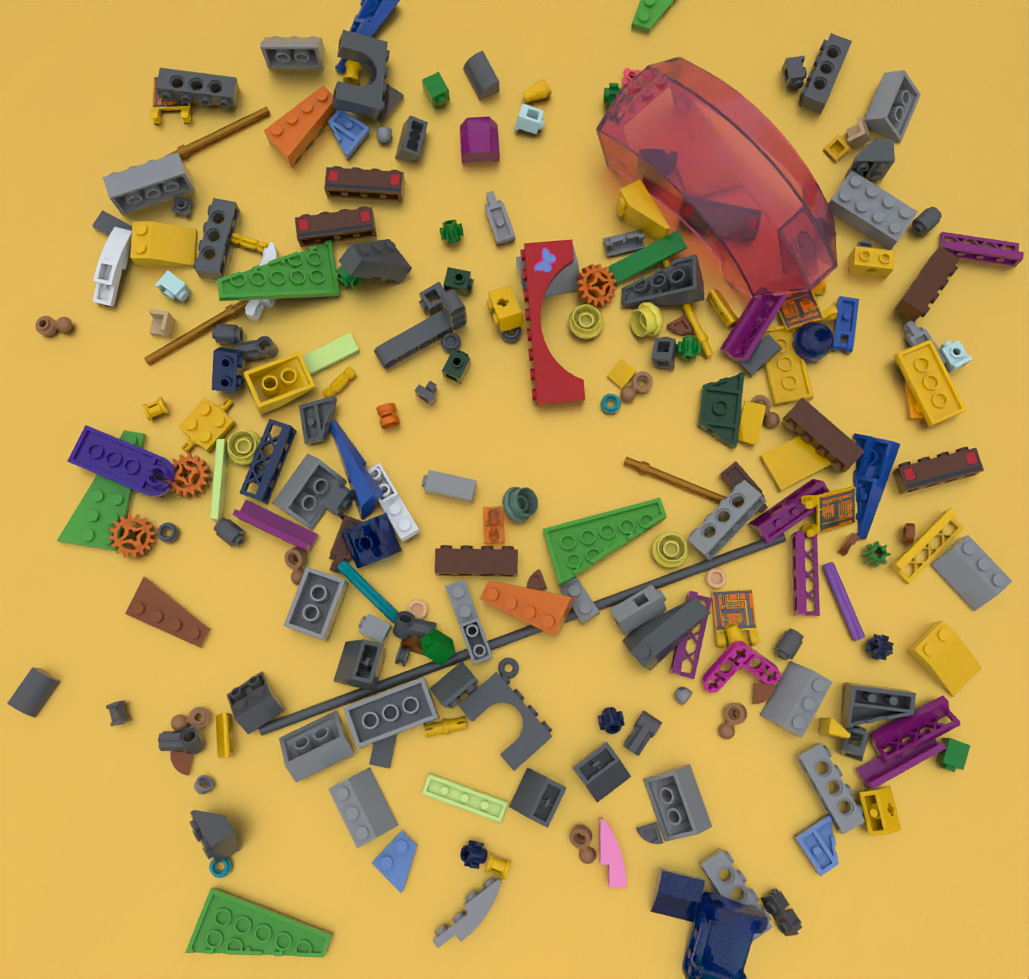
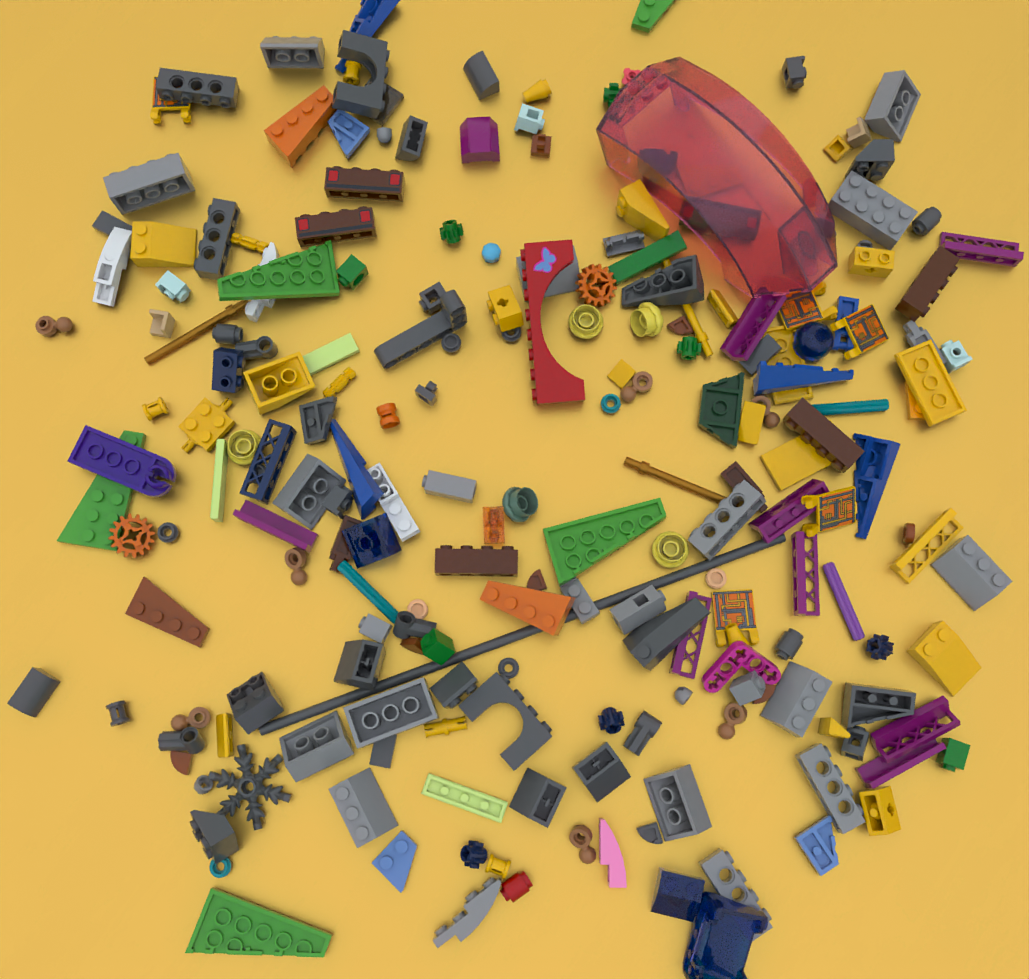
(185, 150): pearl gold bar -> none
(186, 209): dark grey plate -> none
(196, 472): orange gear -> none
(229, 532): dark grey brick -> none
(241, 785): none -> dark grey piece
(316, 603): light grey brick -> none
(375, 260): dark grey wedge -> none
(402, 656): dark grey bush -> none
(436, 90): green brick -> none
(456, 366): dark green brick -> none
(459, 281): dark green brick -> none
(468, 621): light grey slope -> none
(491, 252): none -> medium azure tile
(498, 219): light grey hinge -> none
(516, 886): none -> red brick
(541, 145): none -> dark orange tile
(664, 353): dark grey brick -> none
(748, 688): none -> light grey brick
(787, 921): dark grey hinge -> none
(788, 377): none -> blue wedge
(837, 49): dark grey brick -> none
(850, 540): dark orange tile -> none
(852, 407): none -> teal axle
(863, 329): none -> flag
(872, 558): green gear -> none
(938, 470): reddish brown brick -> none

